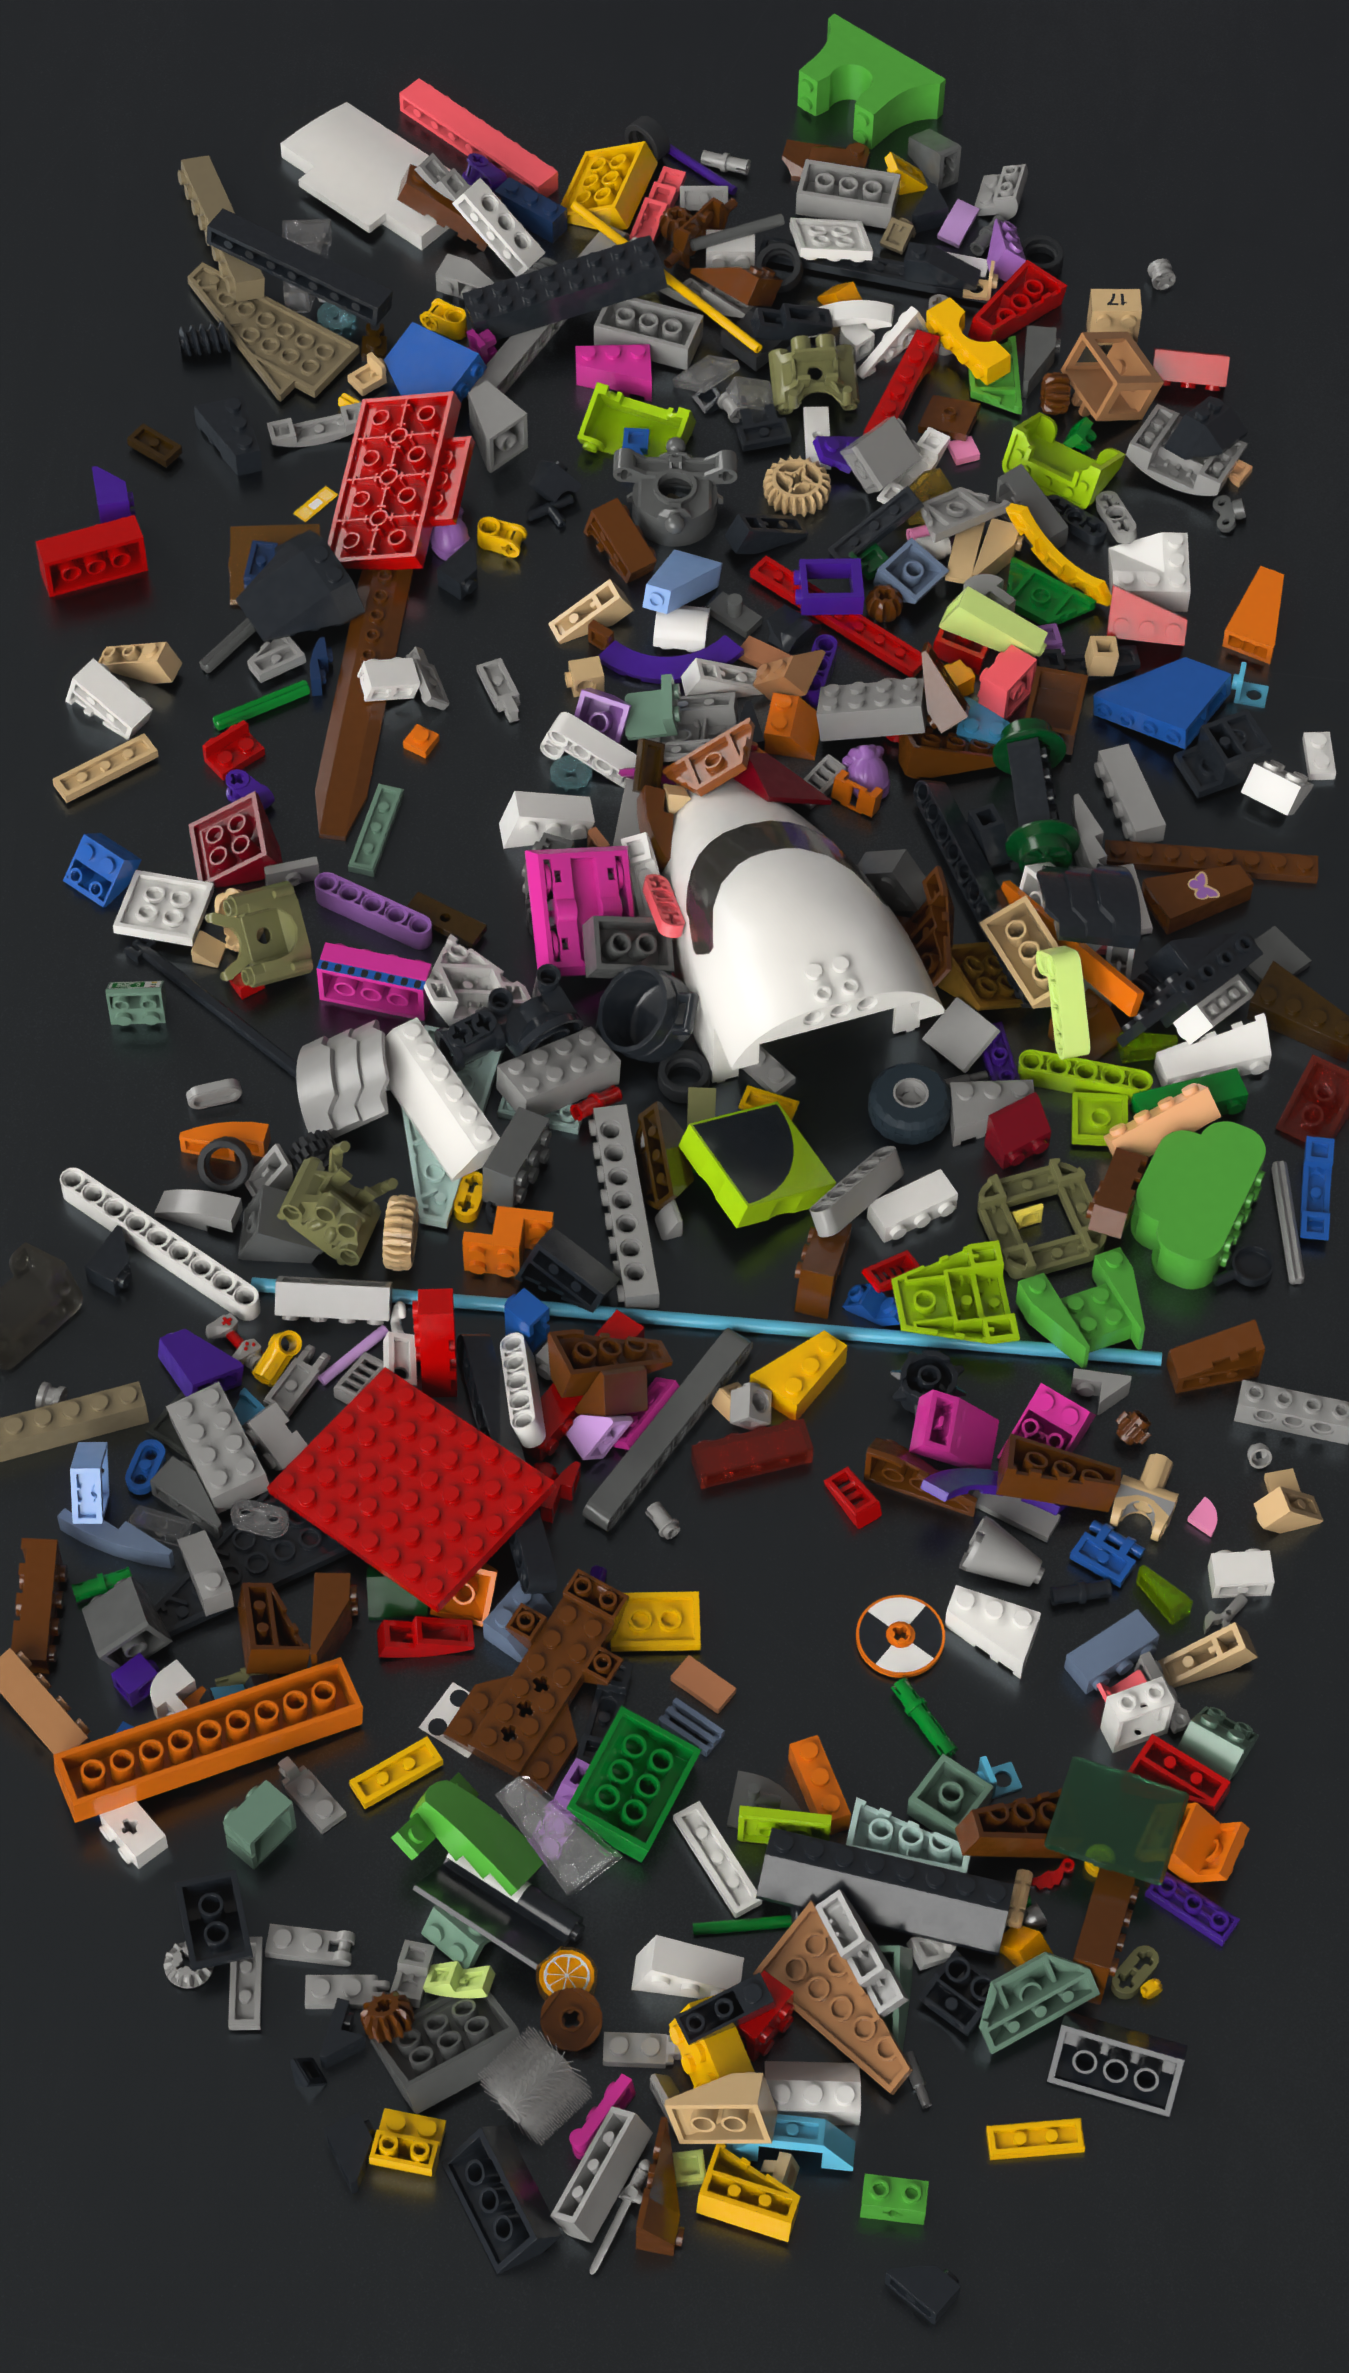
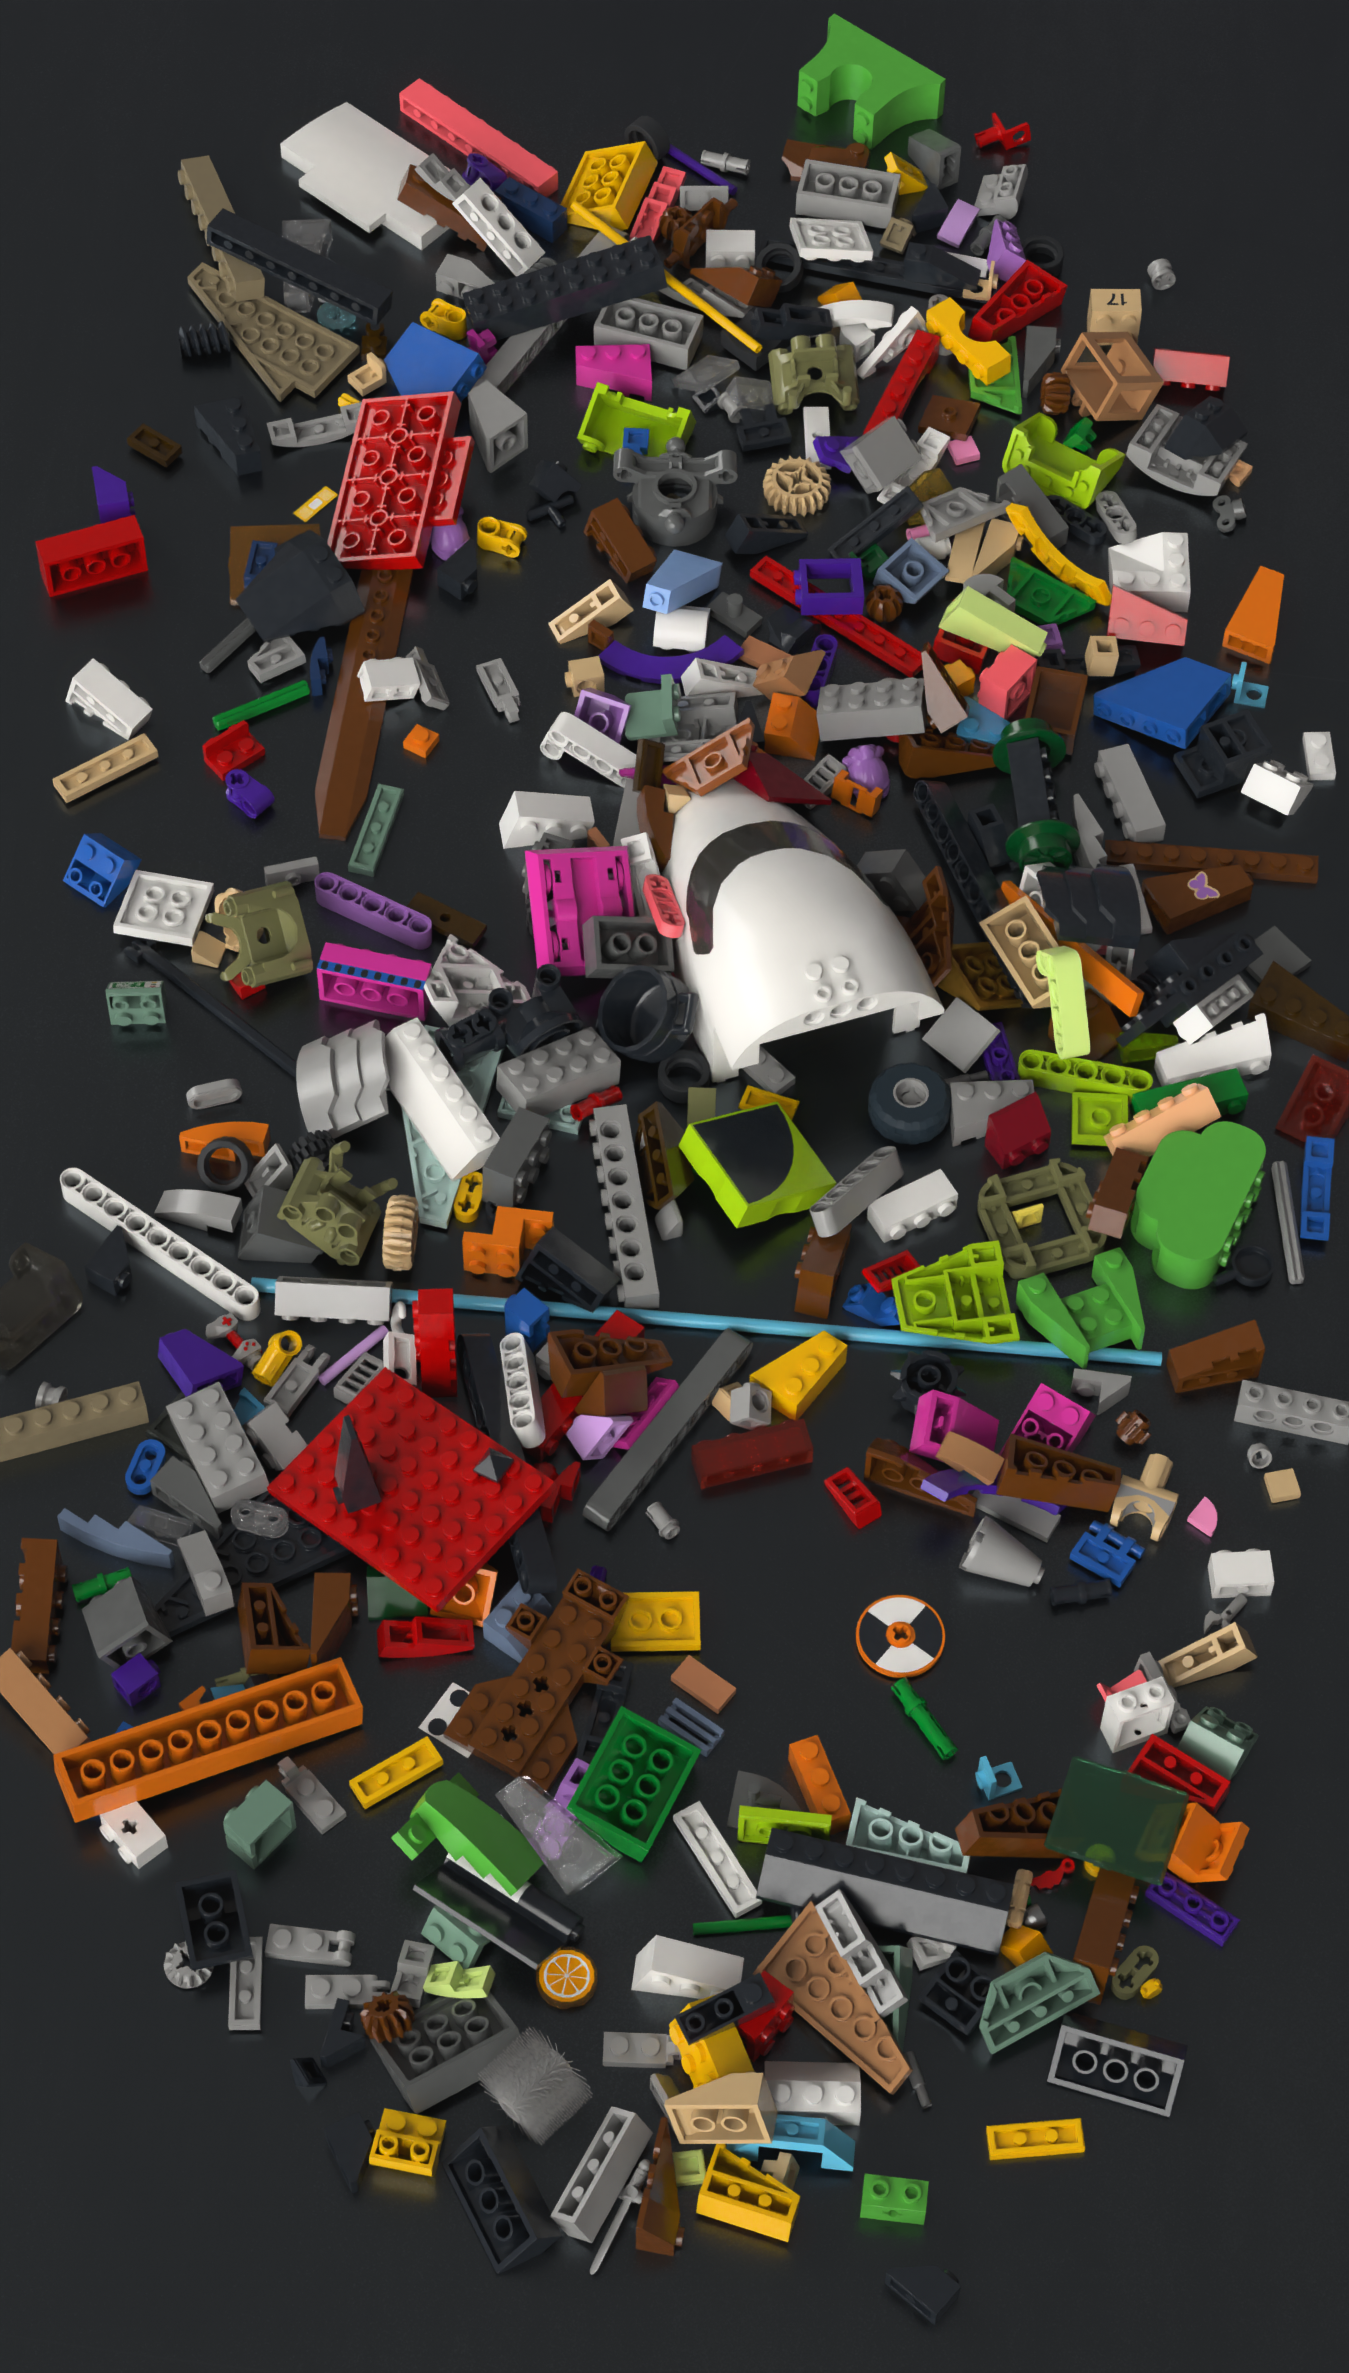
(89, 1484): light blue window -> none
(144, 662): tan slope -> none
(170, 1688): white brick -> none
(234, 843): dark red slope -> none
(353, 1473): none -> black wedge
(493, 1465): none -> slope
(568, 2001): reddish brown plate -> none
(570, 764): clear light blue gear -> none
(617, 2095): dark pink plate -> none
(737, 232): dark grey piece -> none
(948, 1797): sand green brick -> none
(970, 1456): none -> medium nougat slope
(994, 1626): white wedge -> none
(999, 133): none -> red bracket
(1111, 1651): sand blue brick -> none
(1165, 1596): clear neon green slope -> none
(1287, 1510): tan slope -> none

